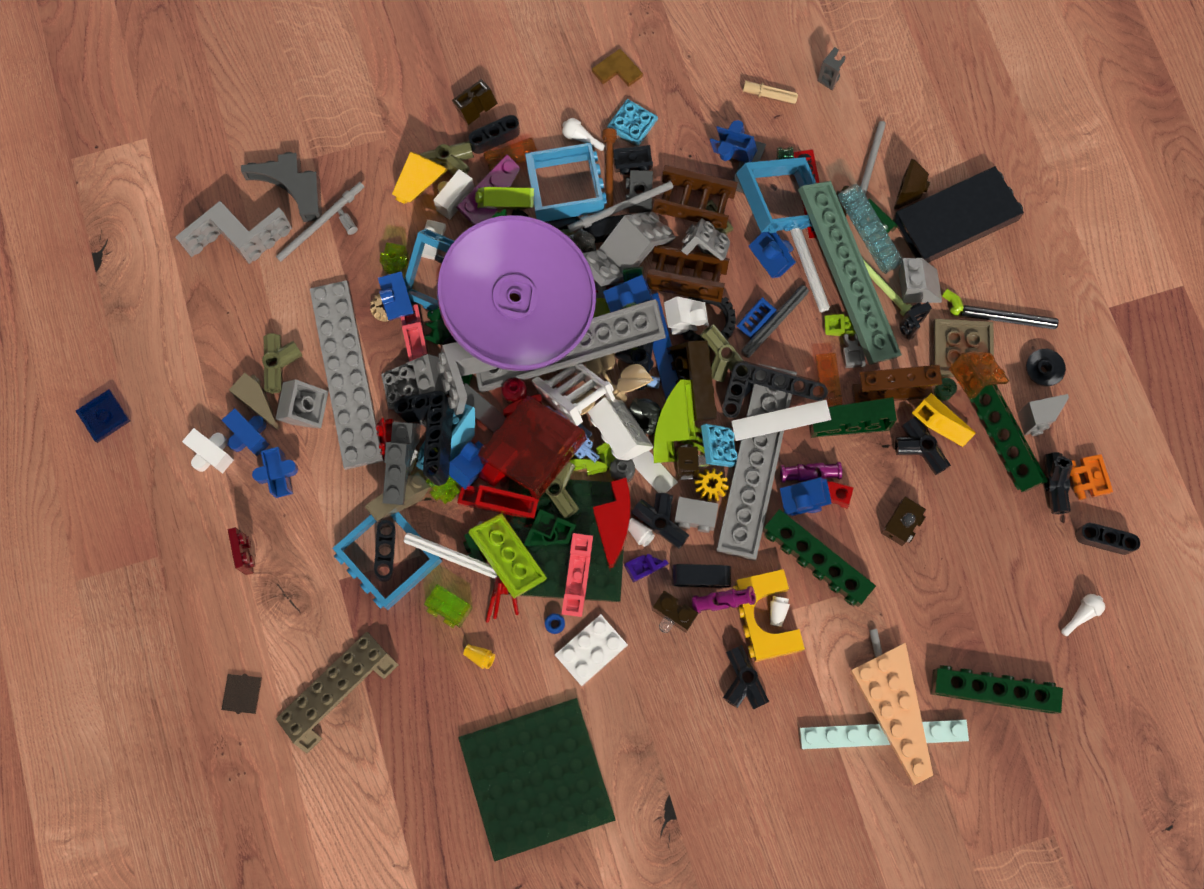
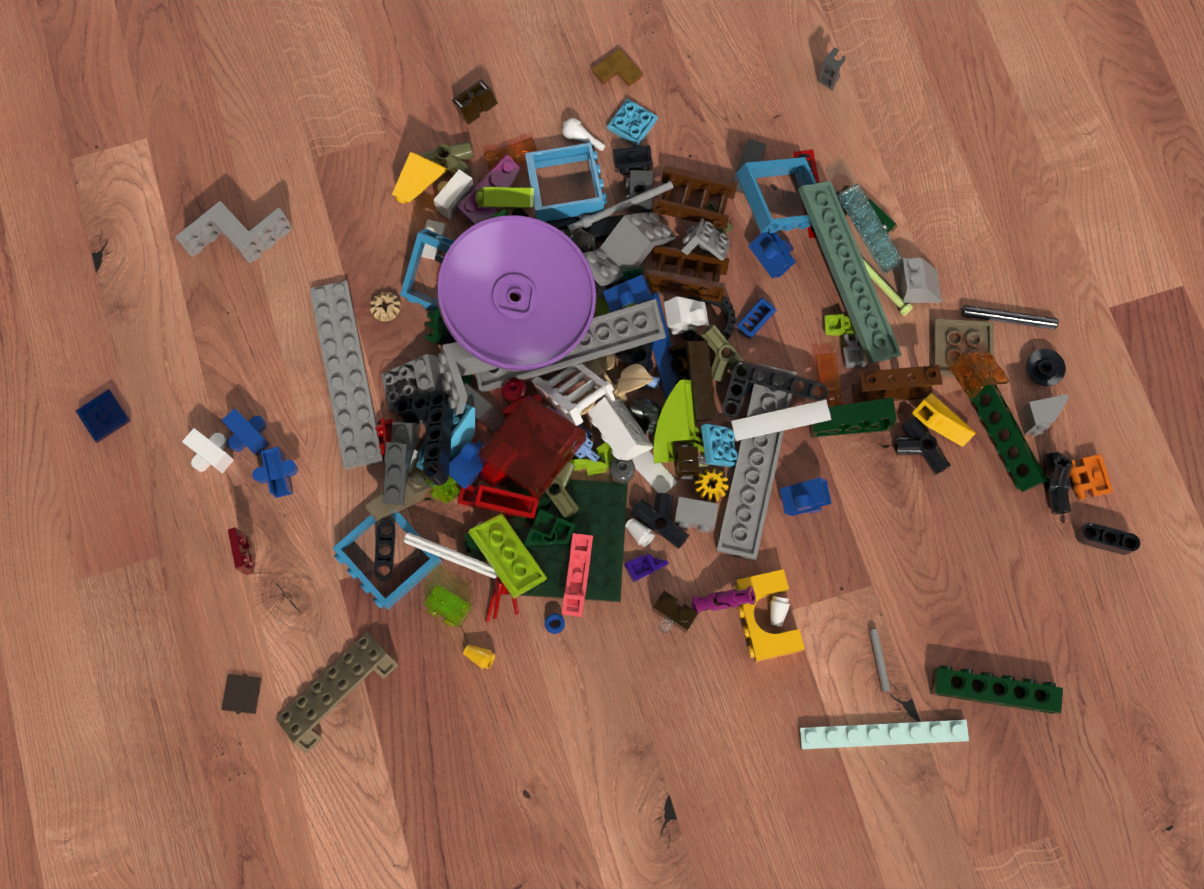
(251, 393): dark tan slope -> none
(283, 356): olive piece -> none
(287, 174): dark grey arch -> none
(301, 404): light grey slope -> none
(347, 222): light grey axle -> none
(348, 197): light grey bar -> none
(394, 258): clear neon green brick -> none
(395, 296): blue piece -> none
(414, 334): coral slope -> none
(500, 127): black beam -> none
(536, 779): clear green plate -> none
(591, 650): white plate -> none
(609, 136): dark orange piece -> none
(614, 521): red slope -> none
(701, 576): black beam -> none
(734, 143): blue piece -> none
(739, 688): black piece -> none
(770, 92): tan axle -> none
(775, 321): dark grey axle -> none
(785, 153): clear green wheel -> none
(808, 472): magenta piece -> none
(810, 270): white axle -> none
(840, 494): red leg -> none
(846, 572): dark green brick -> none
(872, 156): light grey bar -> none
(893, 700): light nougat wing -> none
(904, 521): dark brown piece -> none
(912, 184): dark brown slope -> none
(913, 318): black bracket -> none
(942, 392): clear green wheel -> none
(955, 300): lime arm -> none
(958, 215): black brick -> none
(1090, 607): white piece -> none

